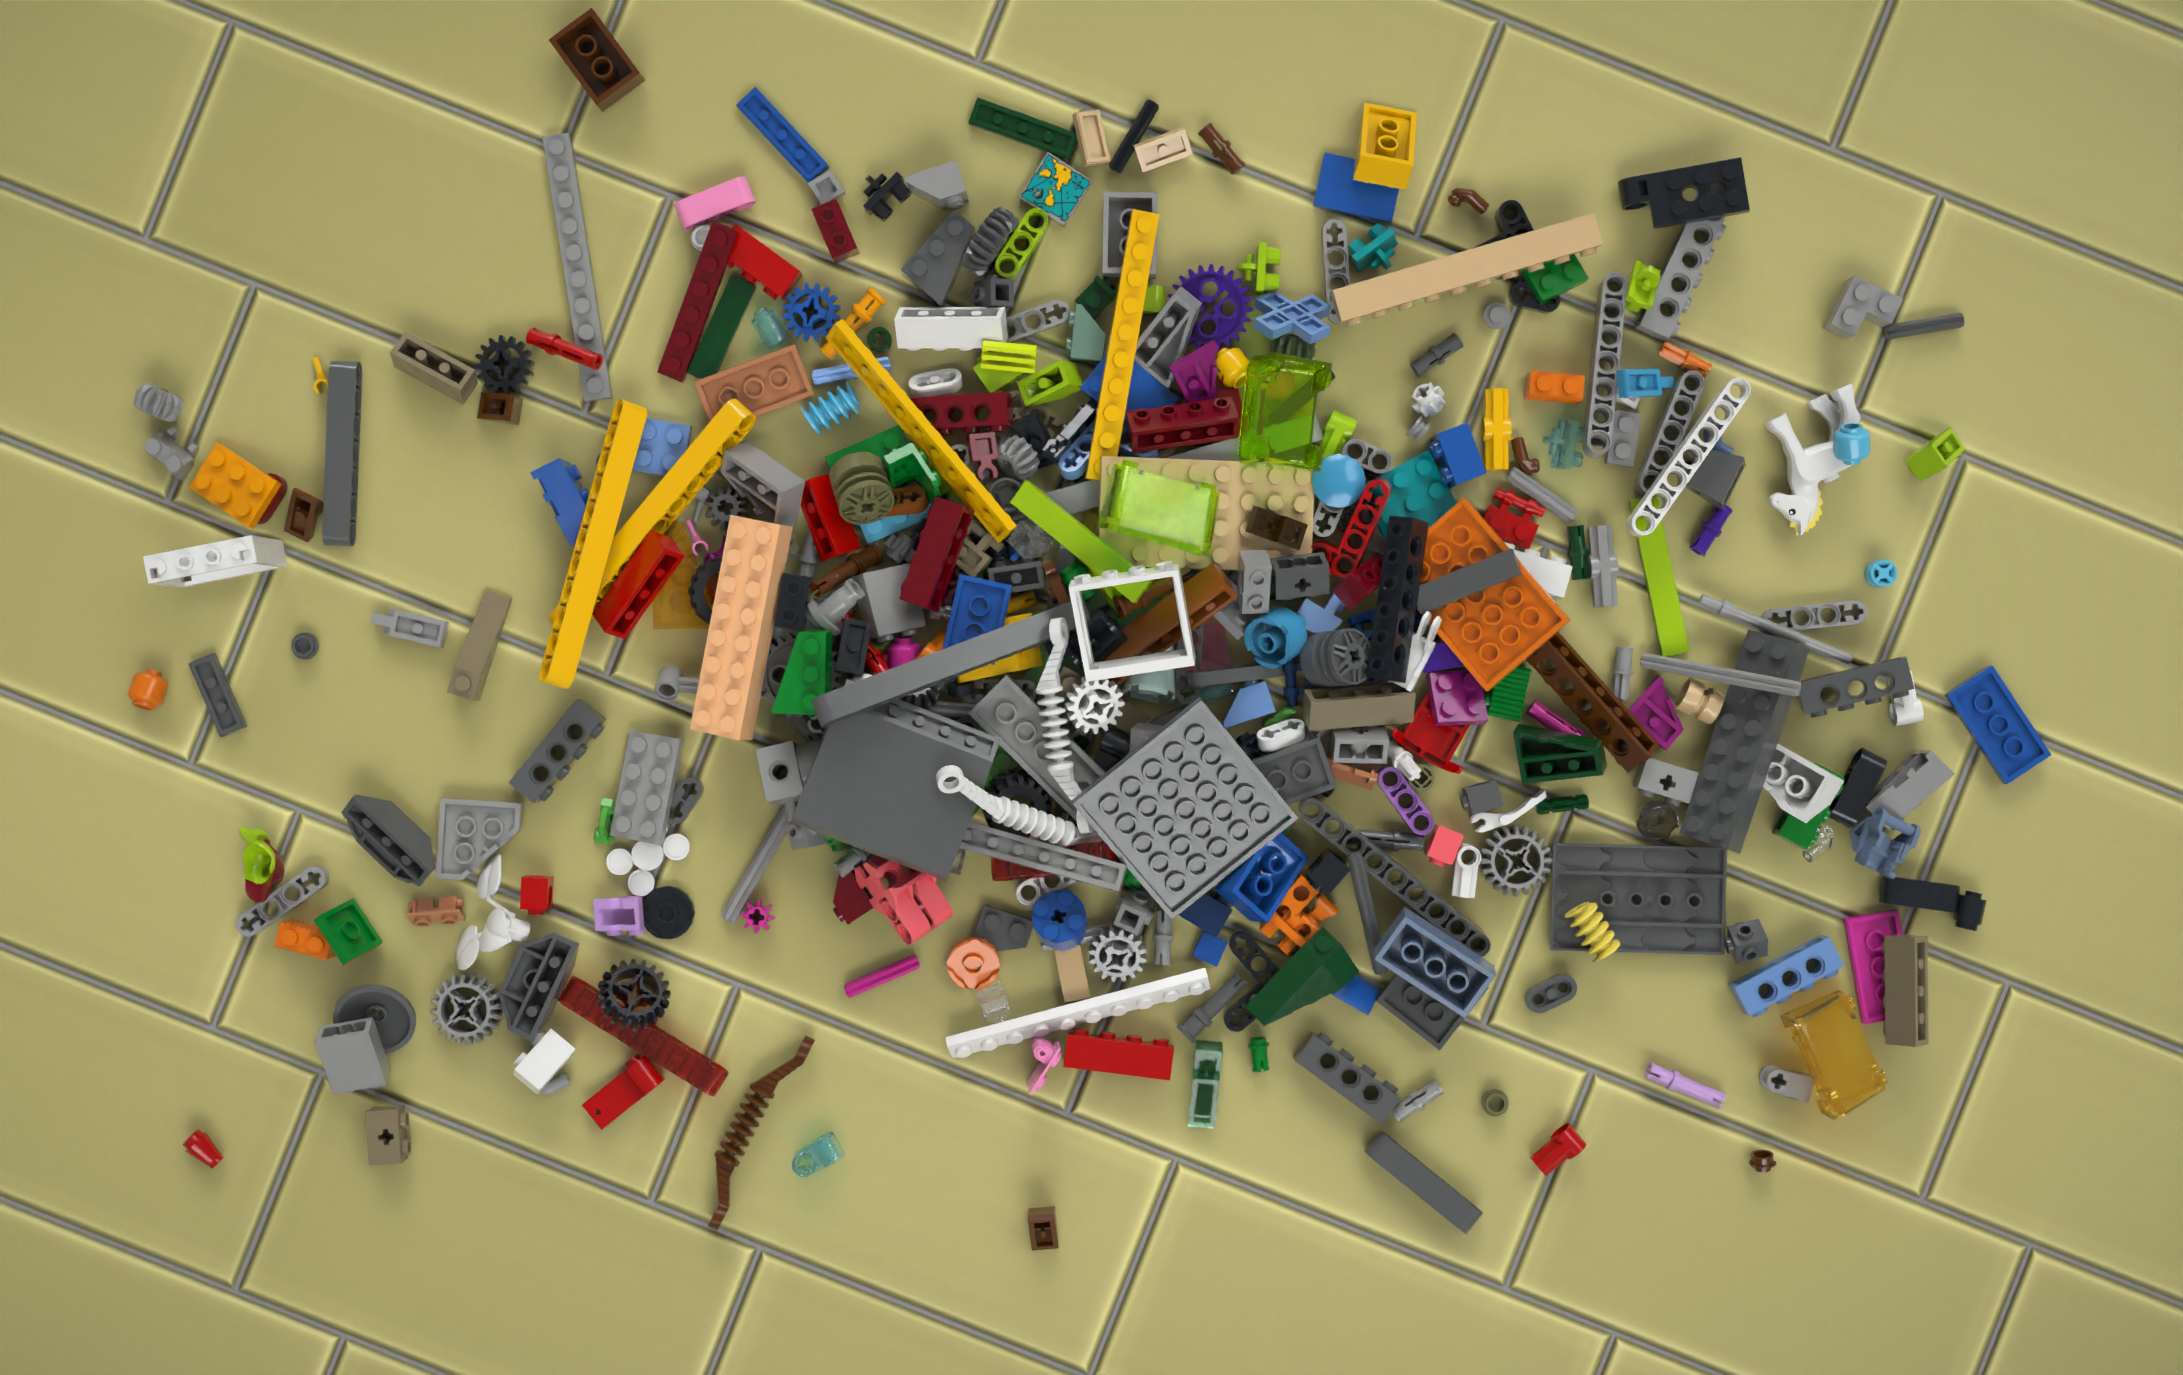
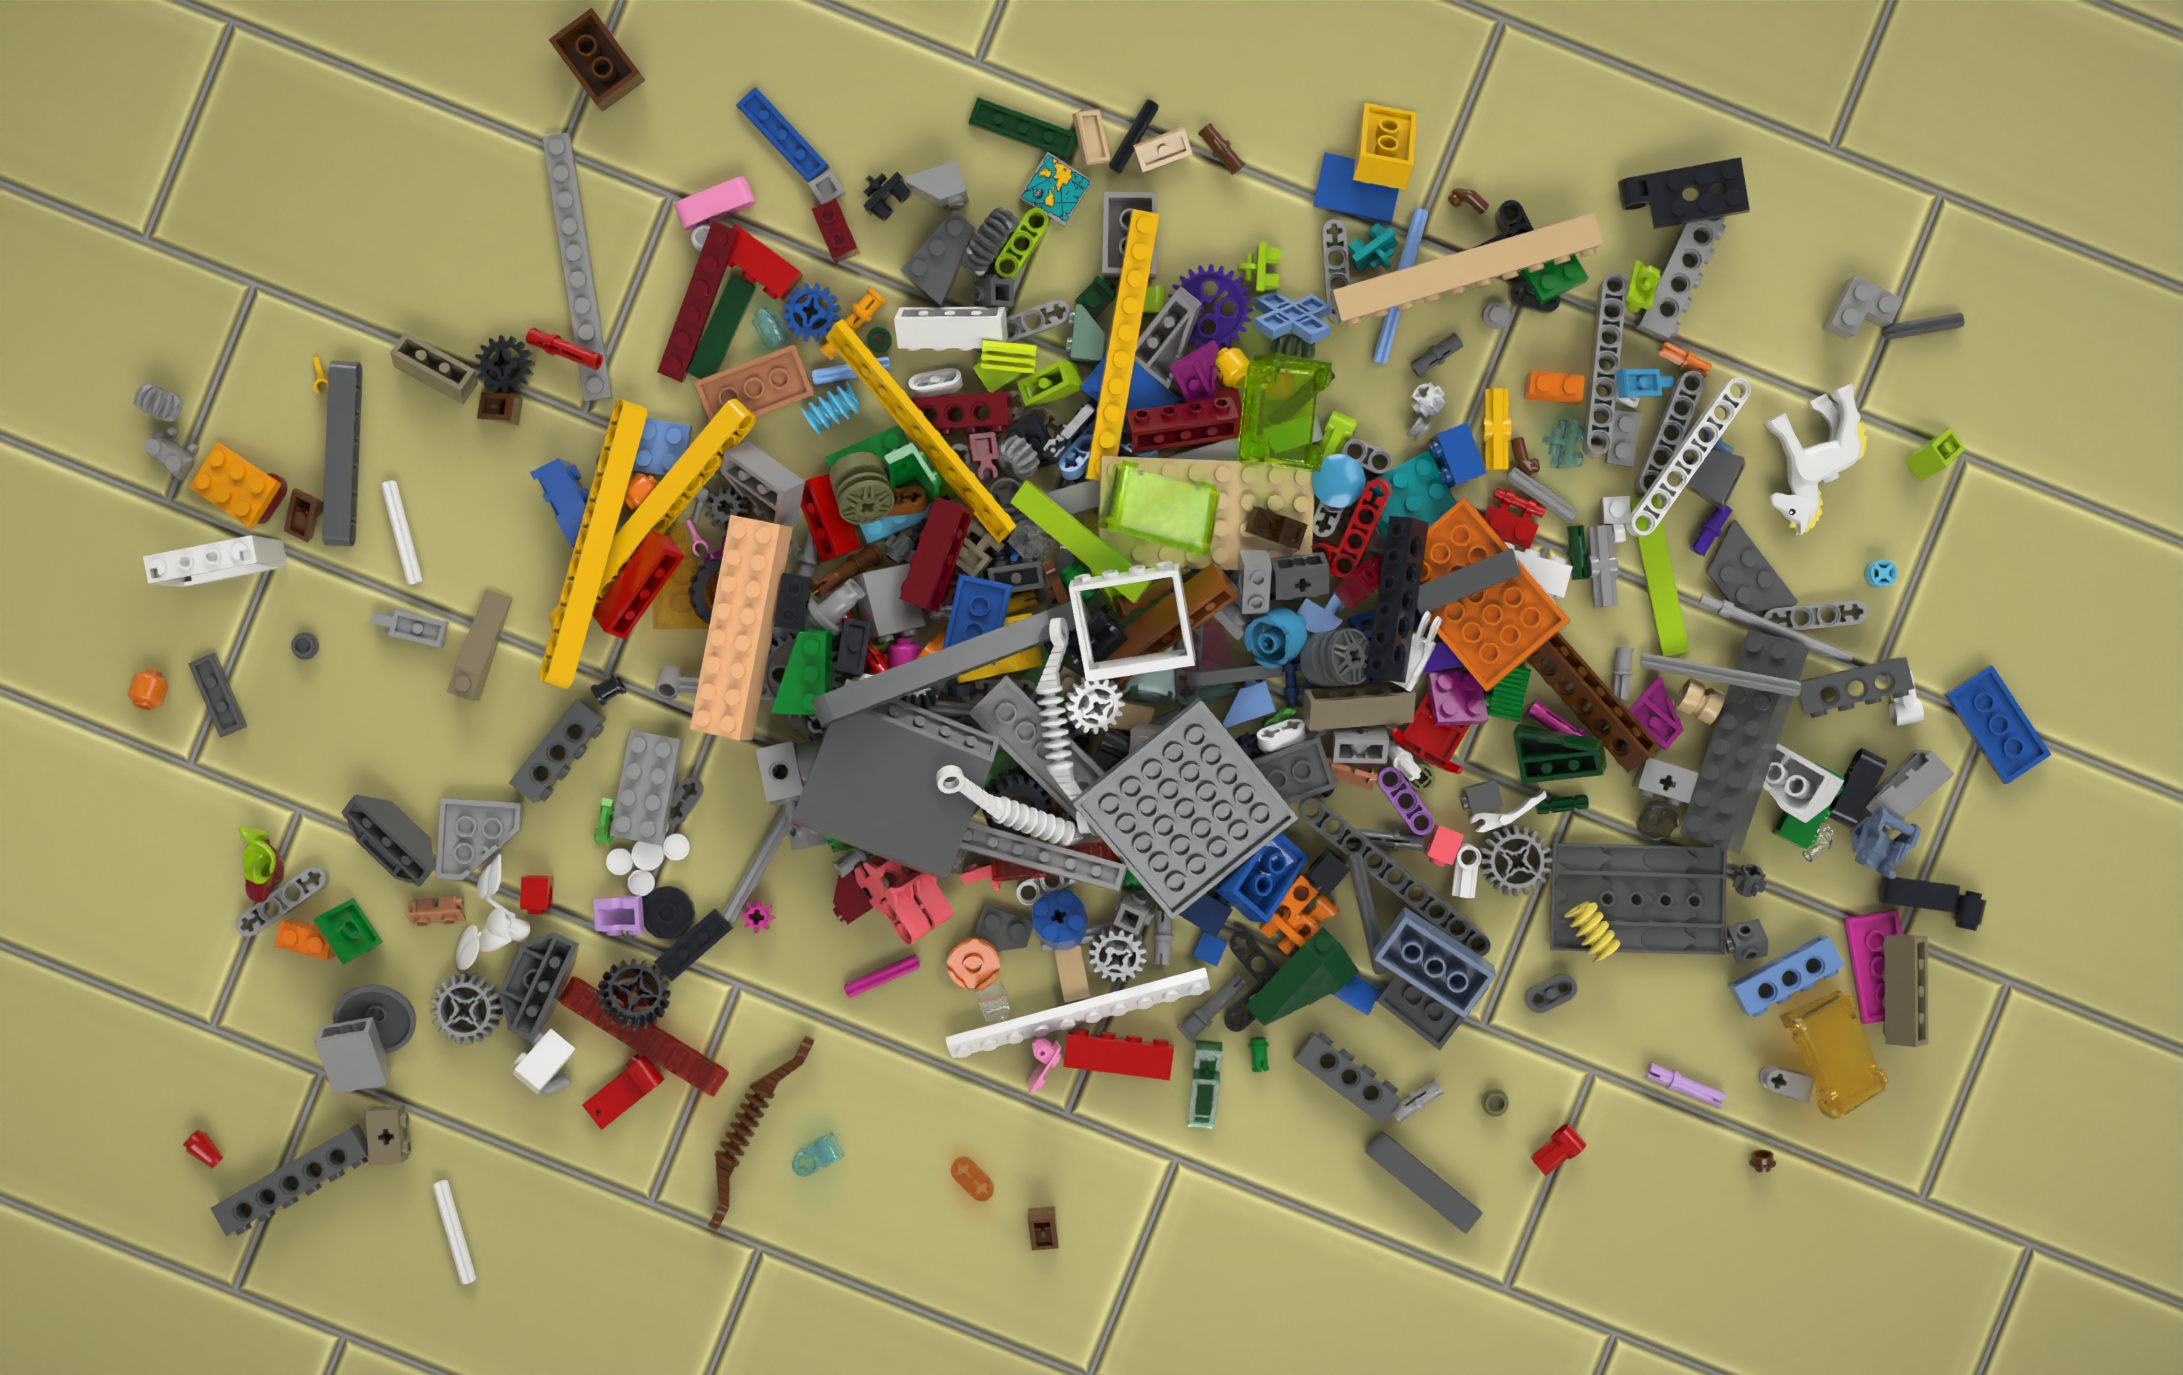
(230, 1211): none -> dark grey brick
(401, 532): none -> white axle
(454, 1232): none -> white axle
(608, 689): none -> black bush
(638, 490): none -> orange head
(693, 944): none -> black plate
(976, 872): none -> coral bracket
(976, 1173): none -> clear orange beam
(1132, 715): none -> tan tile
(1407, 260): none -> light blue axle
(1615, 513): none -> white plate
(1746, 575): none -> dark grey wing
(1749, 880): none -> dark grey gear
(1851, 443): medium azure head -> none

